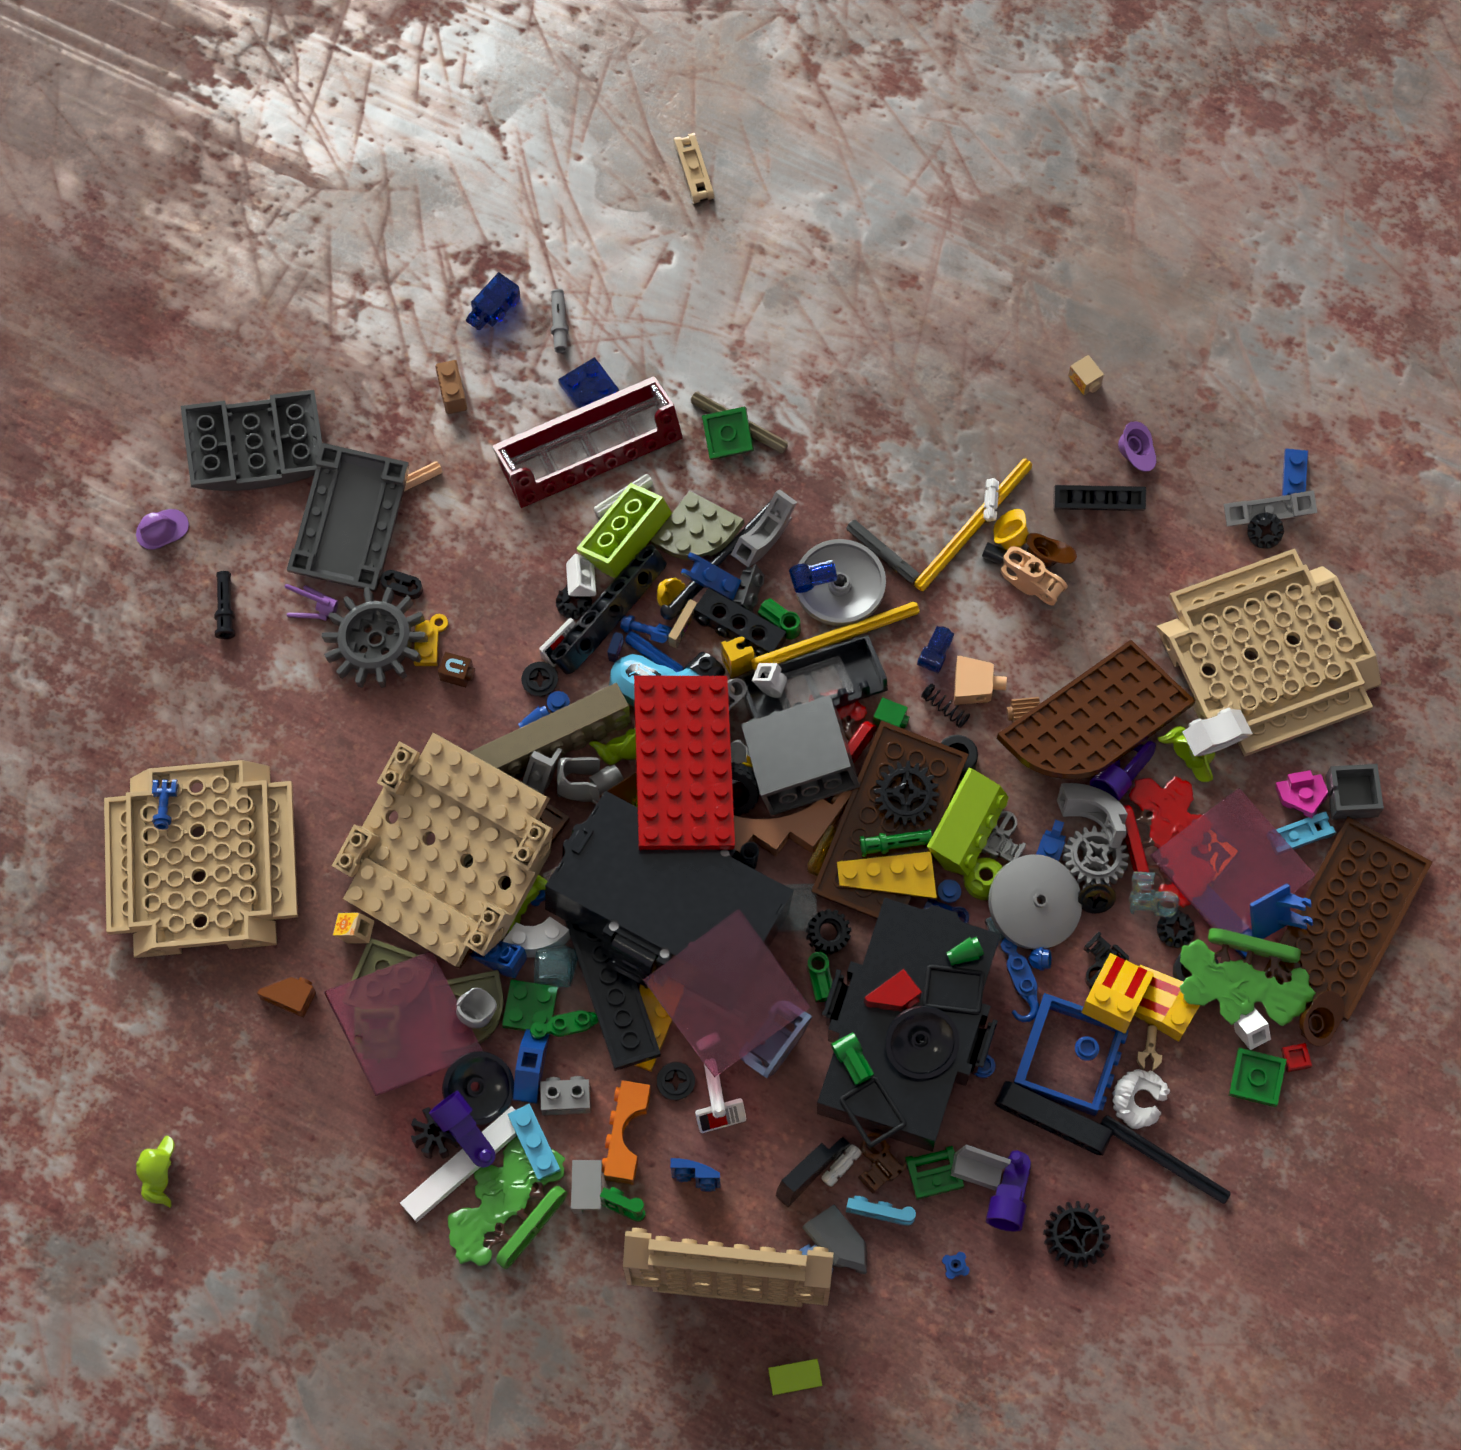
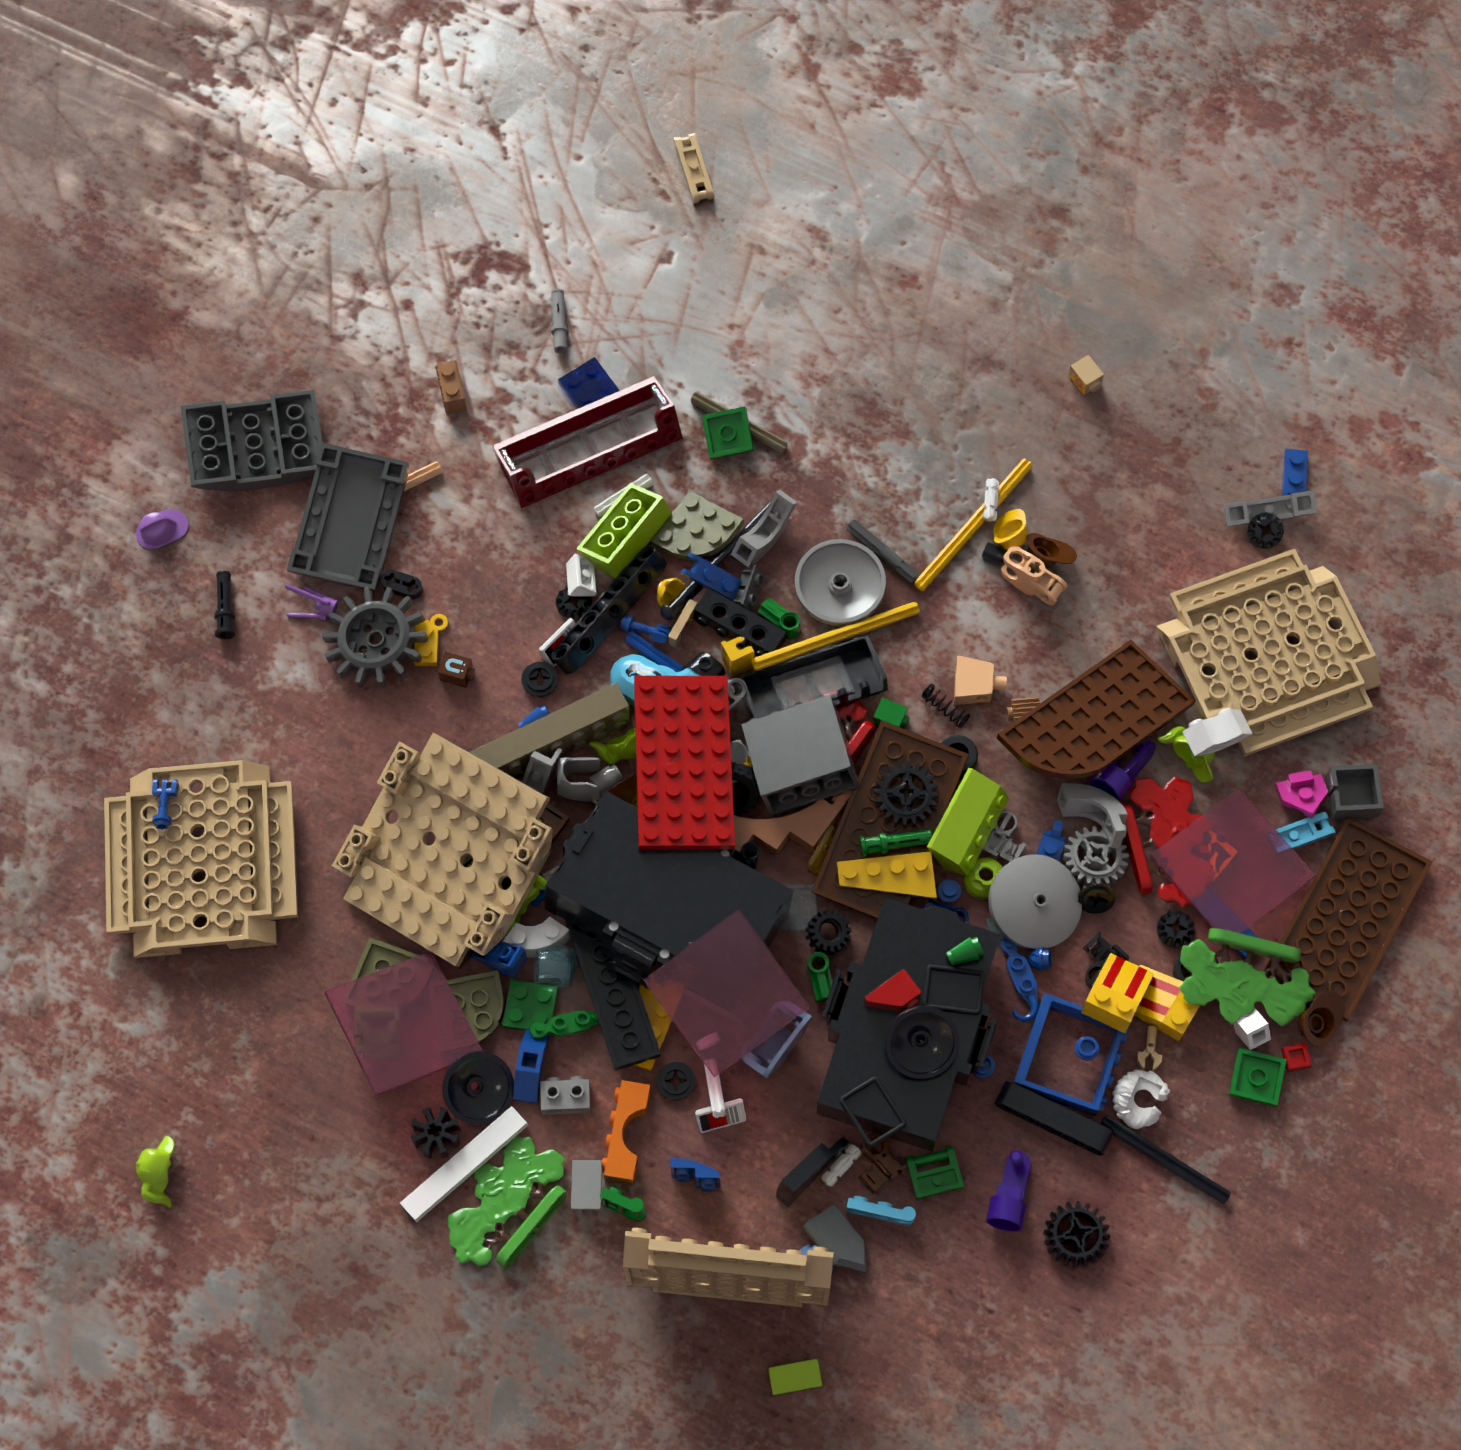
(289, 994): dark orange slope -> none
(353, 928): tan brick -> none
(455, 1116): dark purple piece -> none
(475, 1008): light grey hair -> none
(493, 302): clear blue brick -> none
(534, 1142): medium azure plate -> none
(557, 701): blue plate -> none
(615, 647): dark blue tile -> none
(774, 681): white leg -> none
(806, 577): clear blue piece -> none
(850, 1053): green piece -> none
(934, 655): clear blue piece -> none
(951, 1271): blue plate -> none
(978, 1166): light grey panel -> none
(1099, 498): black brick -> none
(1137, 446): medium lavender piece -> none
(1144, 896): clear light blue piece -> none
(1274, 913): blue plate -> none

